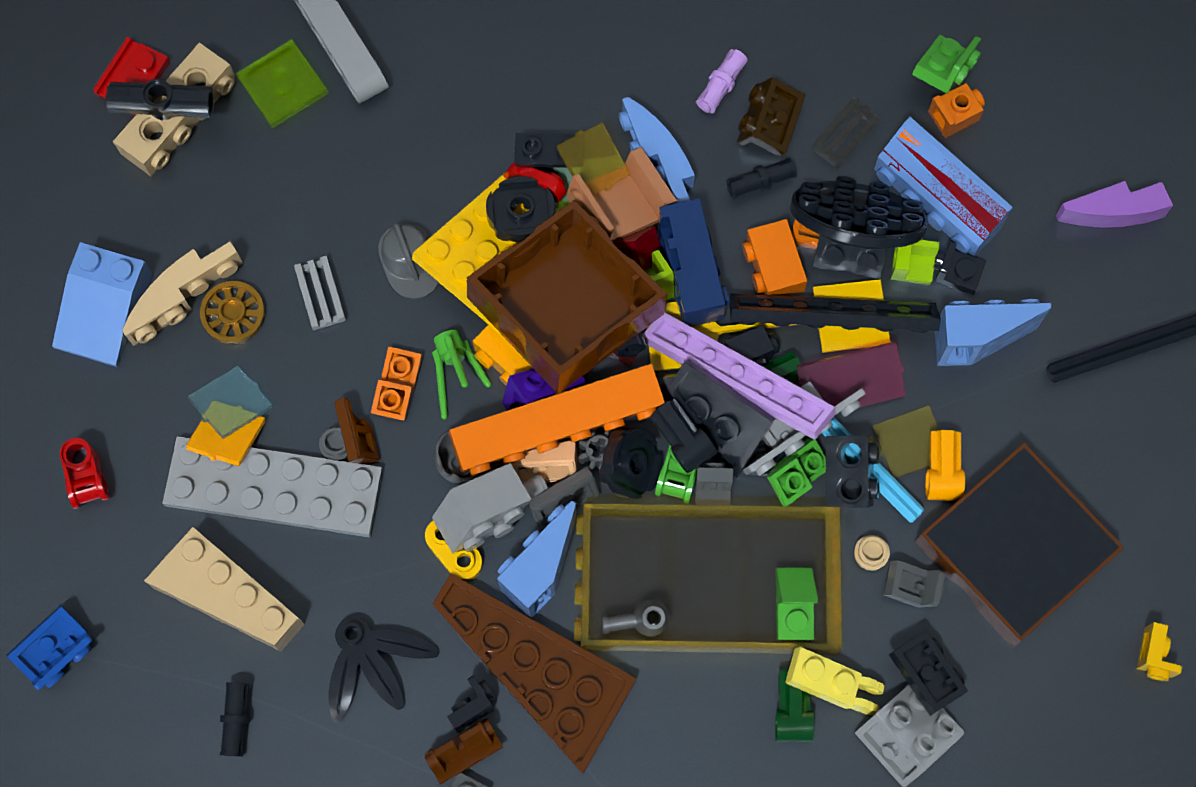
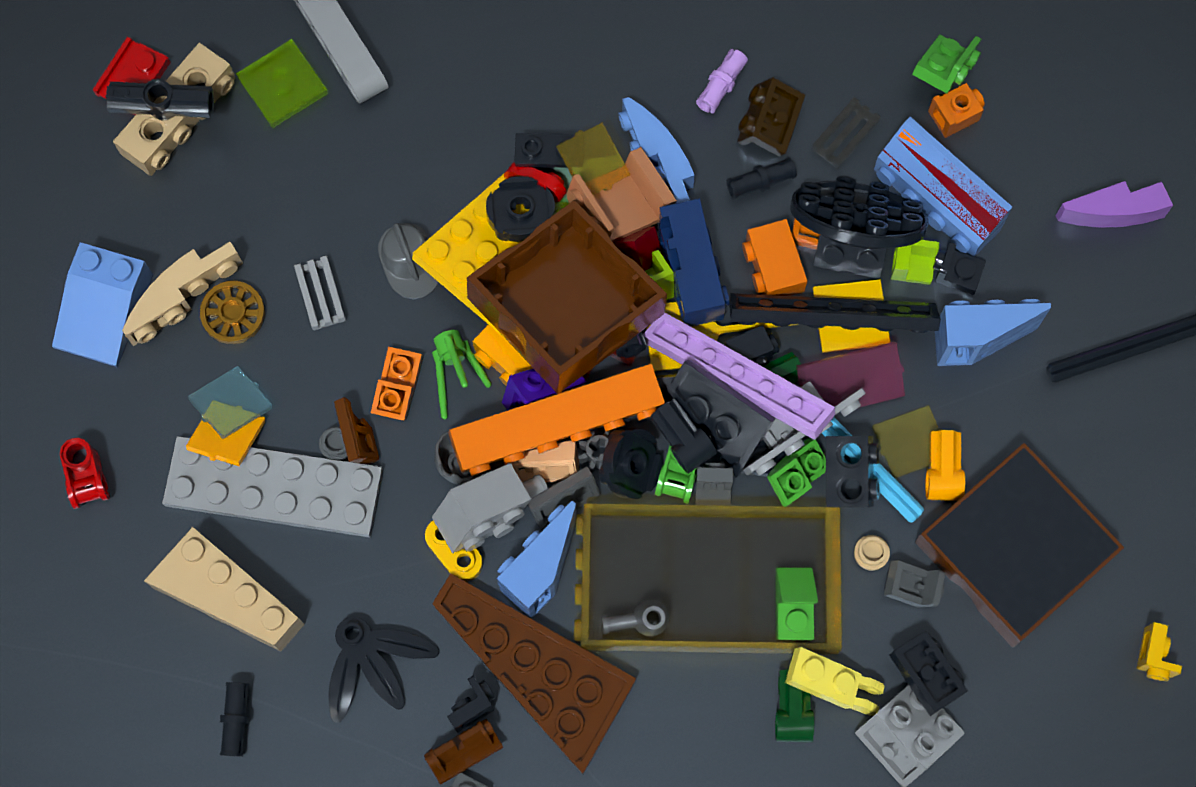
(51, 648): blue bracket -> none

